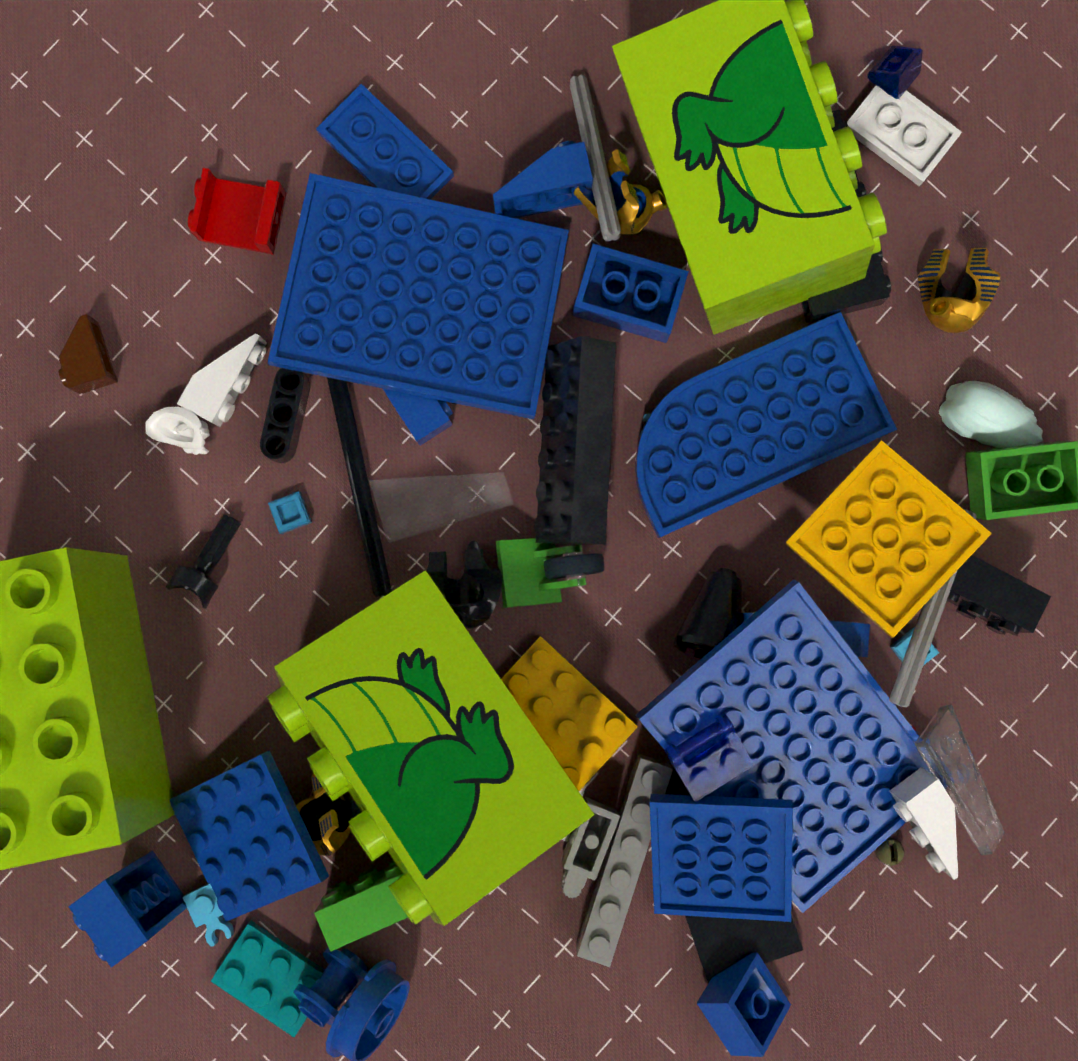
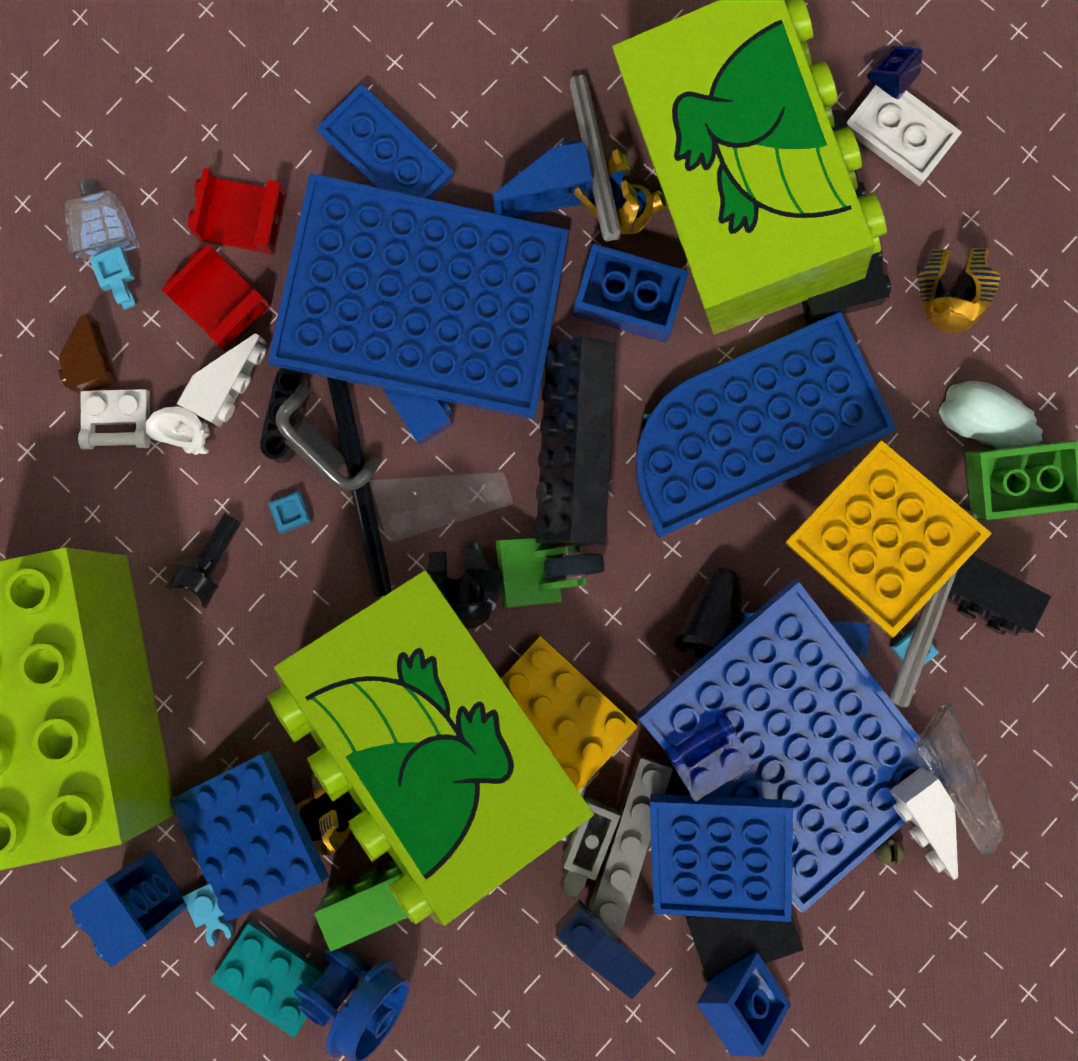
(97, 223): none -> clear torso
(113, 273): none -> medium azure plate
(114, 408): none -> white plate
(215, 296): none -> red panel
(316, 449): none -> dark grey piece
(603, 950): none -> dark blue slope

